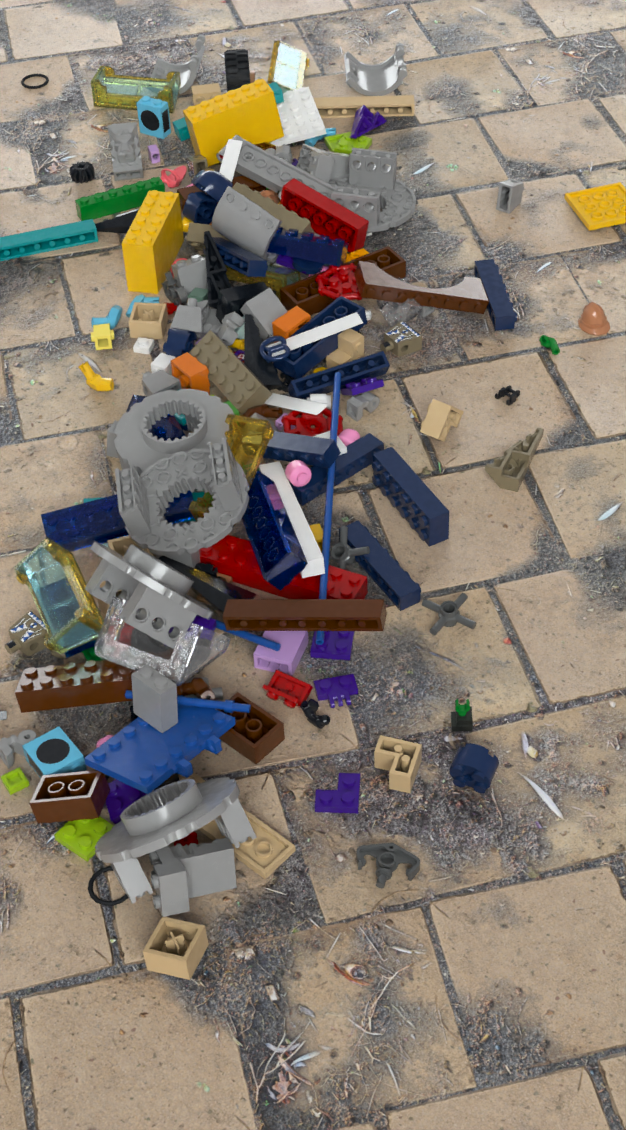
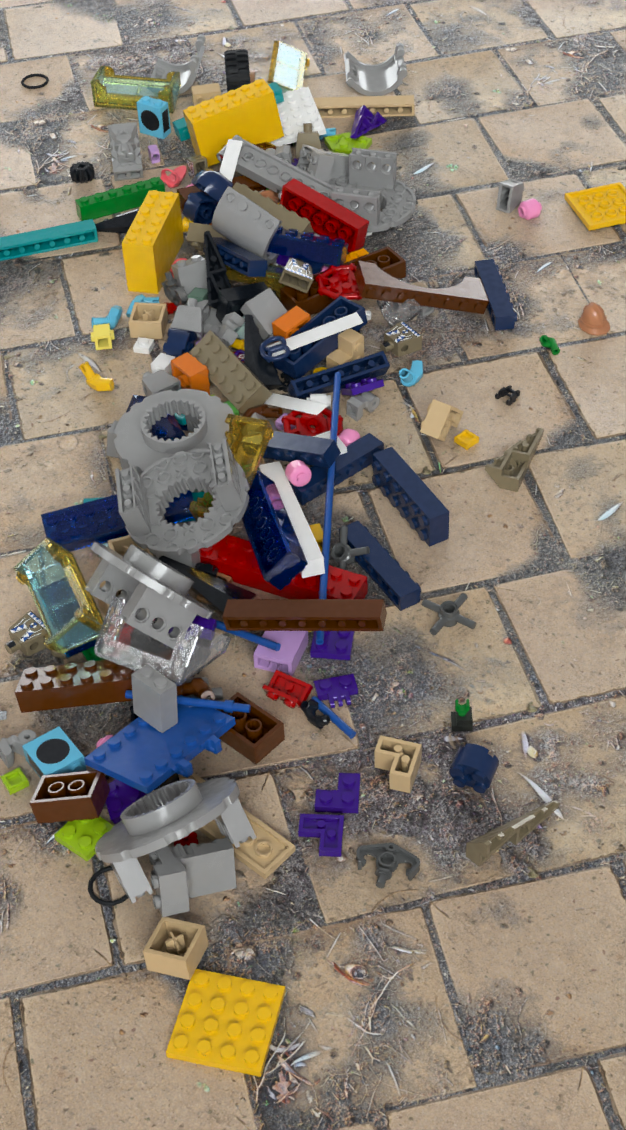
(226, 1022): none -> yellow plate
(297, 275): none -> dark tan torso
(307, 137): none -> dark tan torso
(327, 828): none -> dark purple plate
(335, 719): none -> blue bar
(412, 376): none -> medium azure arm
(466, 439): none -> yellow tile
(486, 845): none -> dark tan wedge
(529, 209): none -> bright pink head

